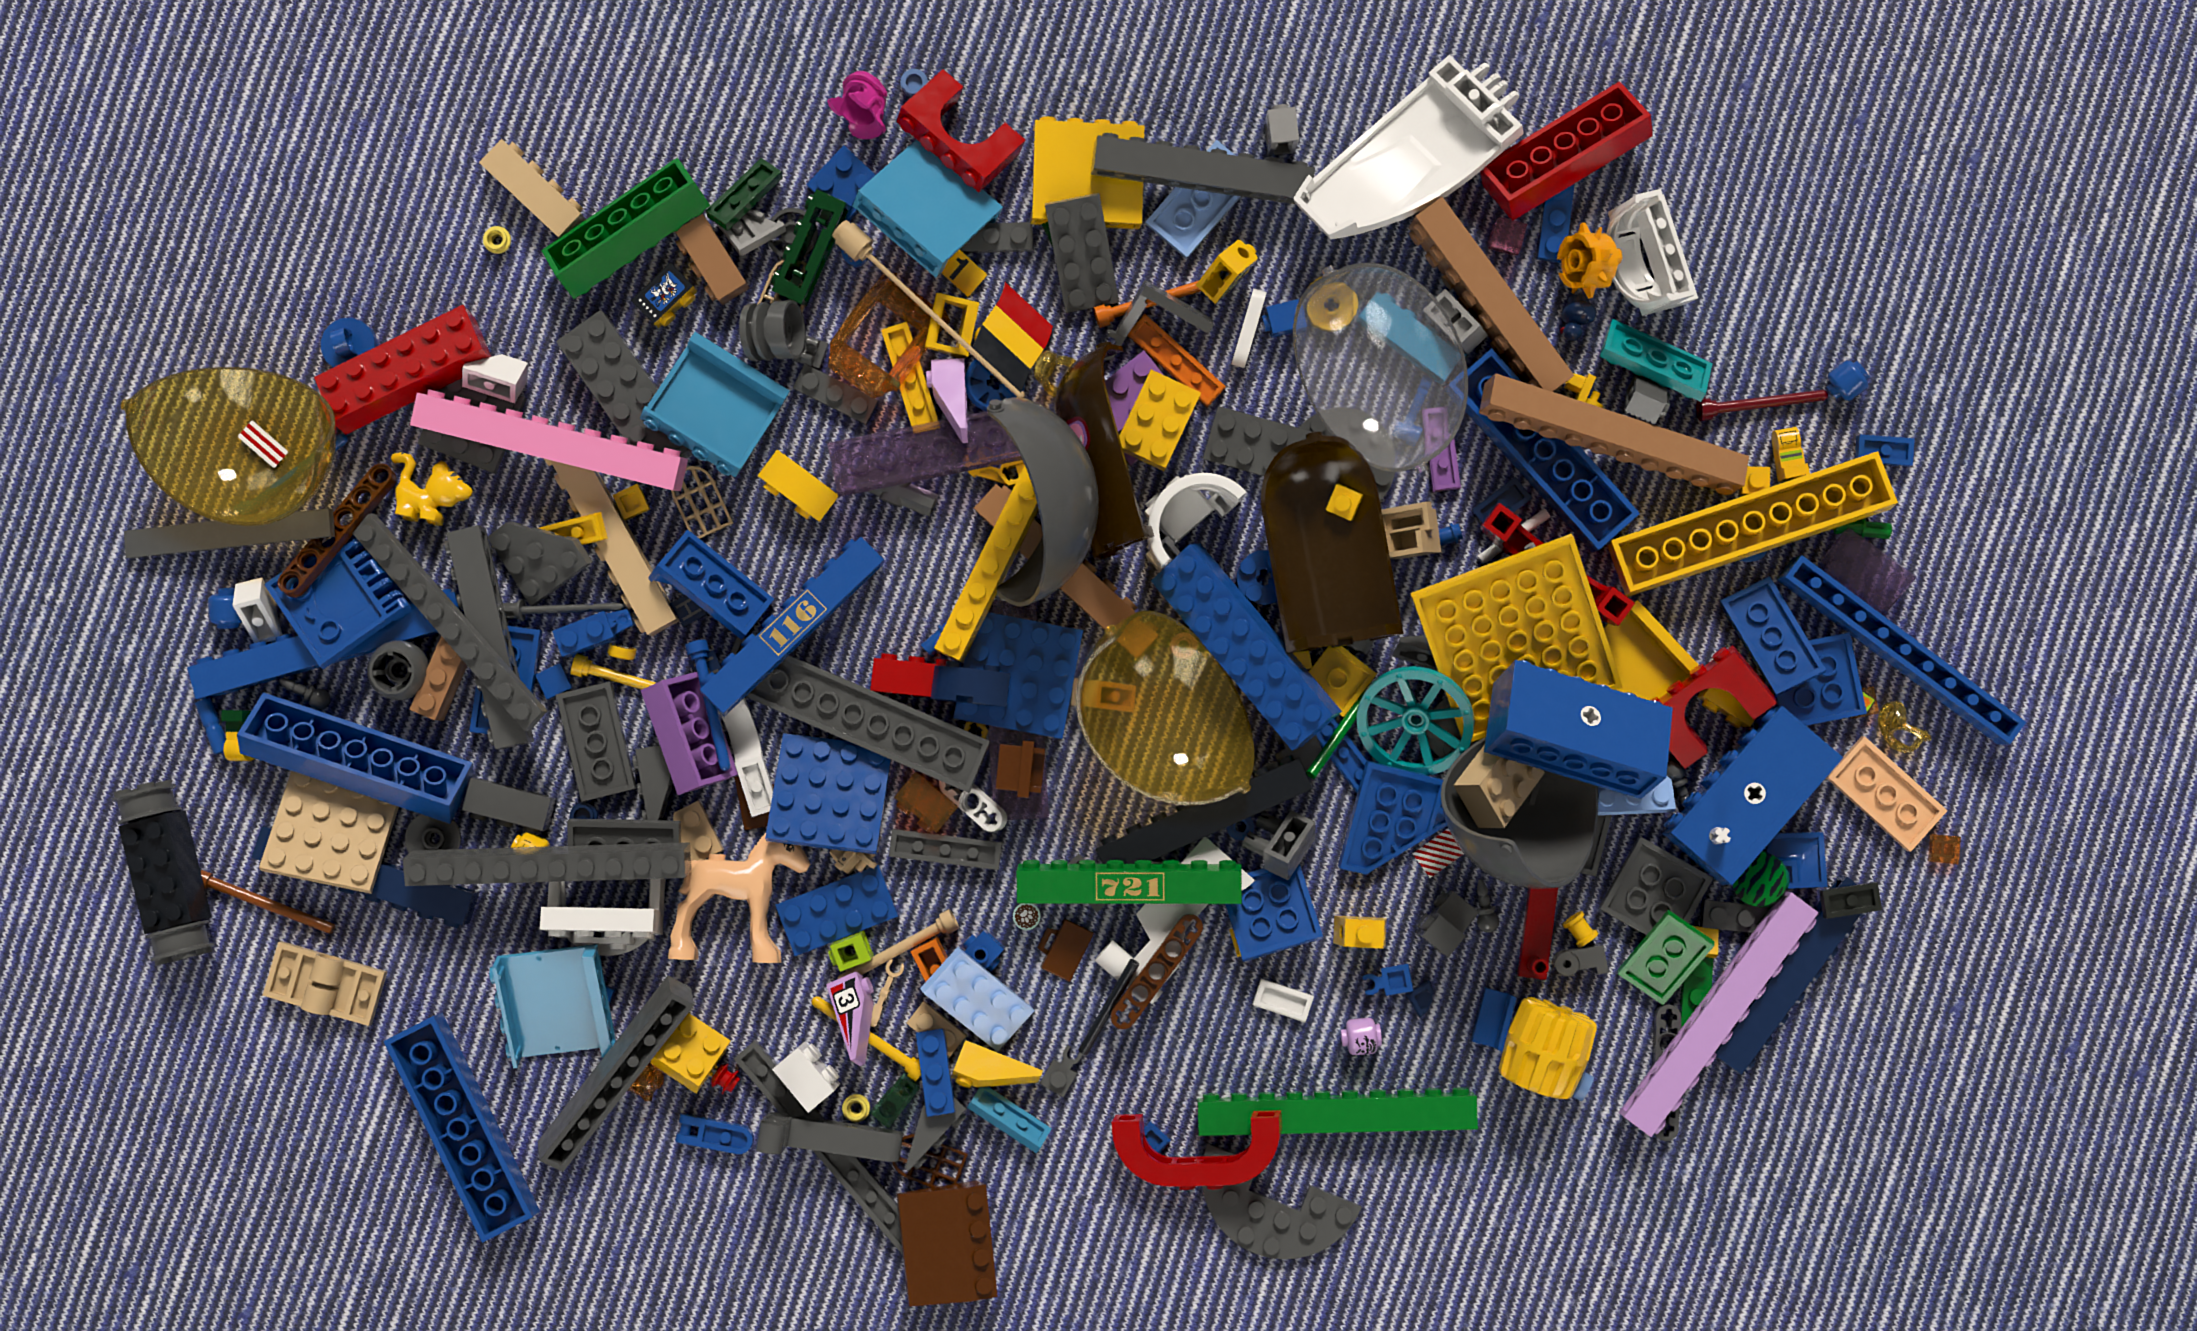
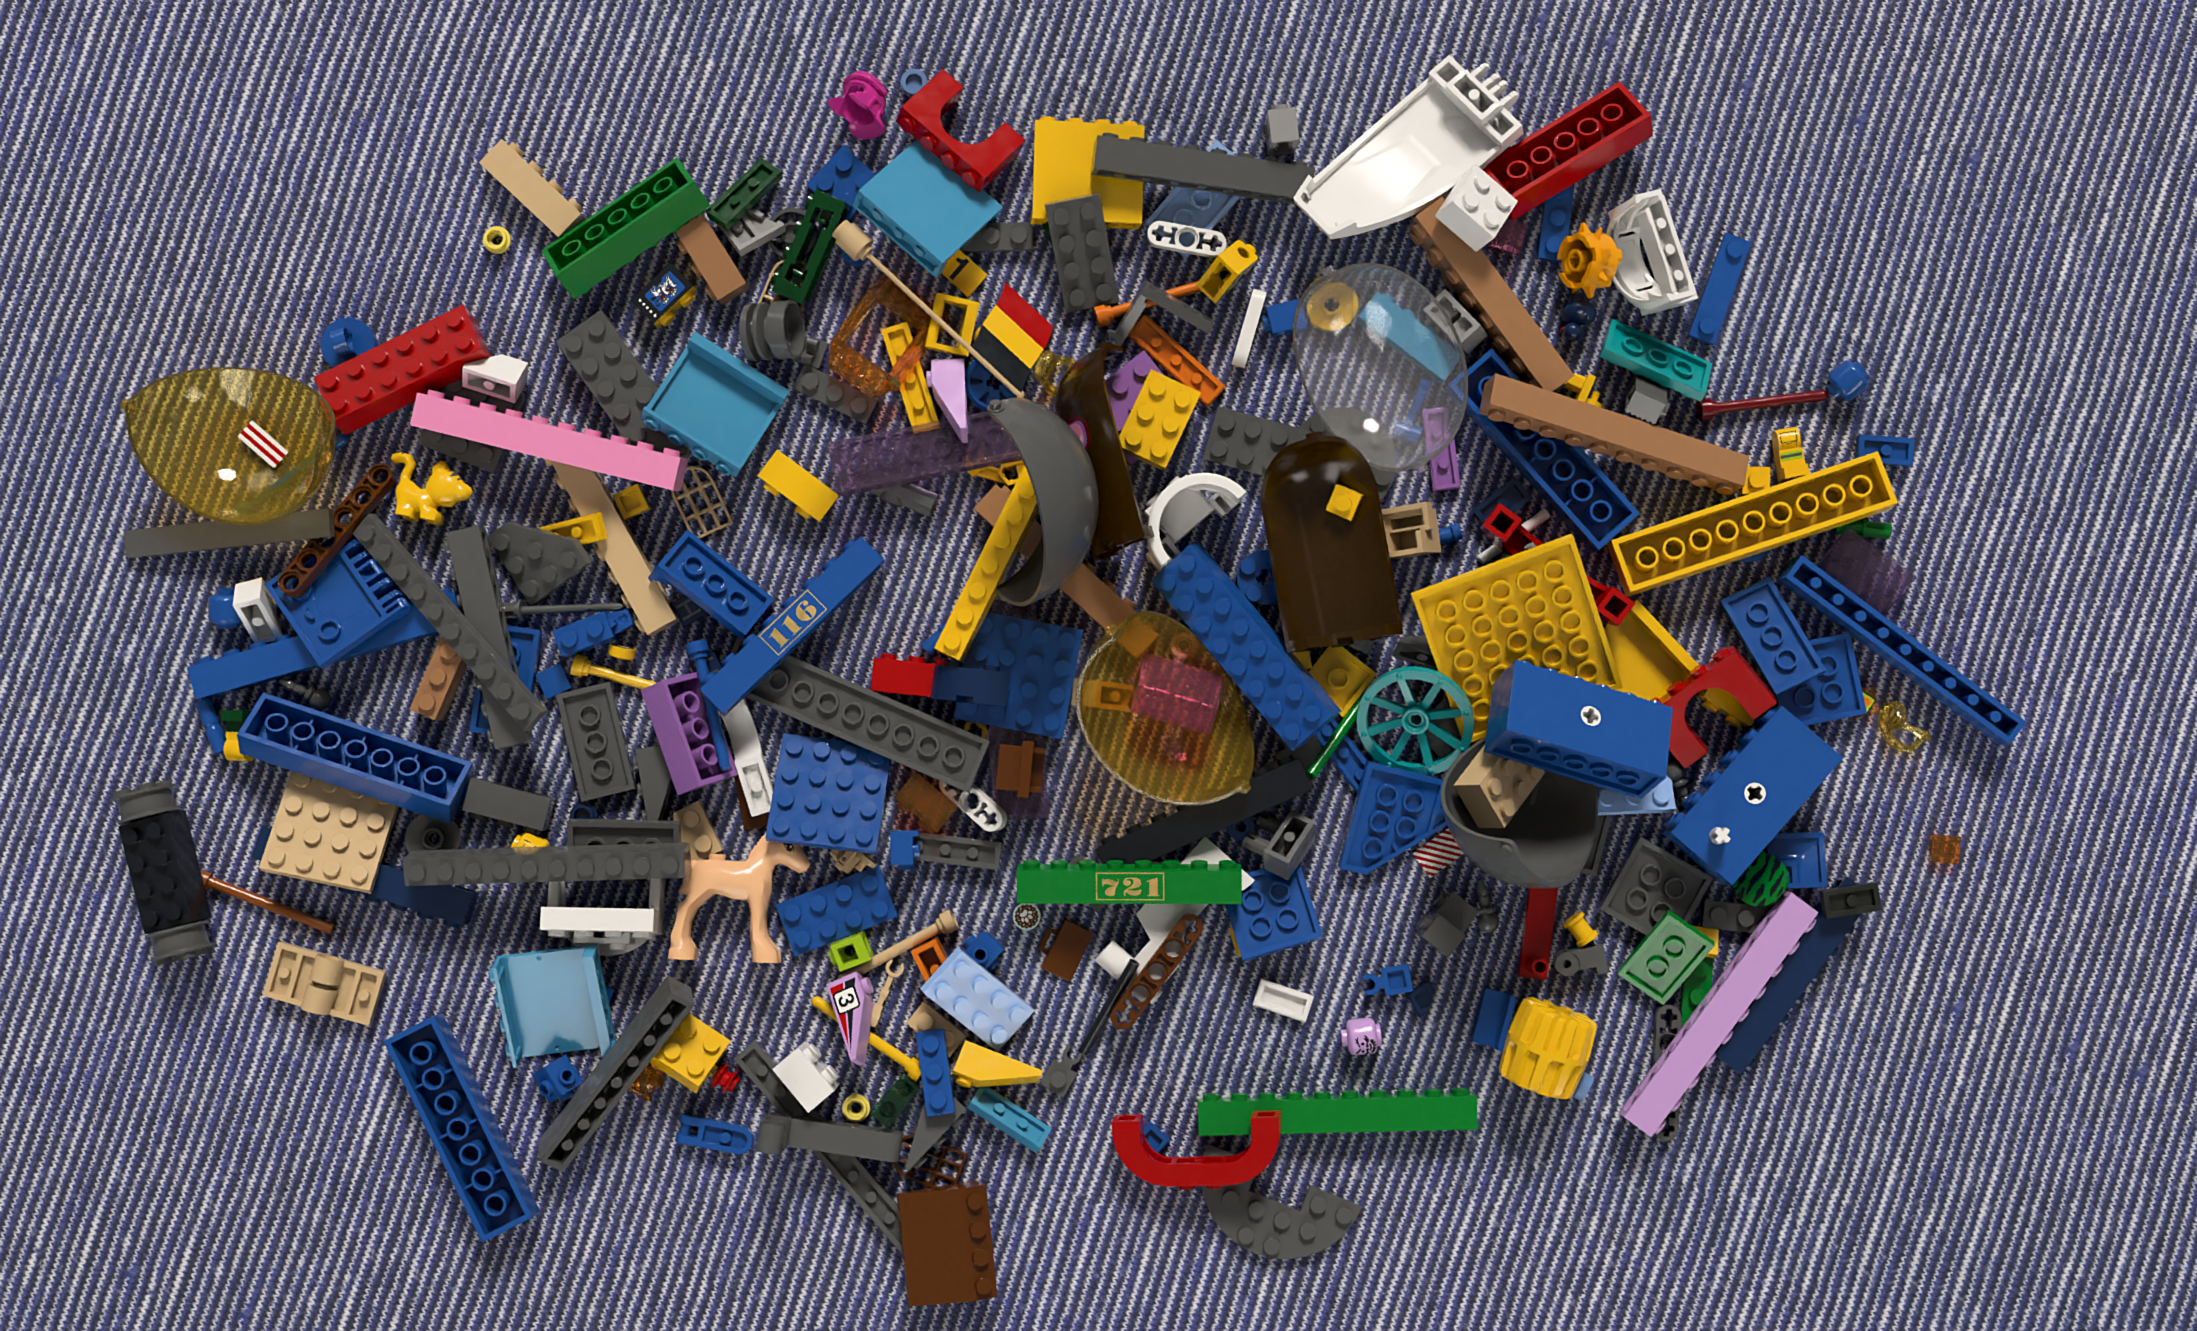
(404, 653): dark grey wheel -> none
(558, 1080): none -> blue brick
(904, 848): none -> blue brick
(1167, 229): none -> white beam
(1176, 693): none -> clear pink slope
(1360, 931): yellow torso -> none
(1476, 208): none -> white brick
(1719, 289): none -> blue plate
(1886, 794): light nougat plate -> none

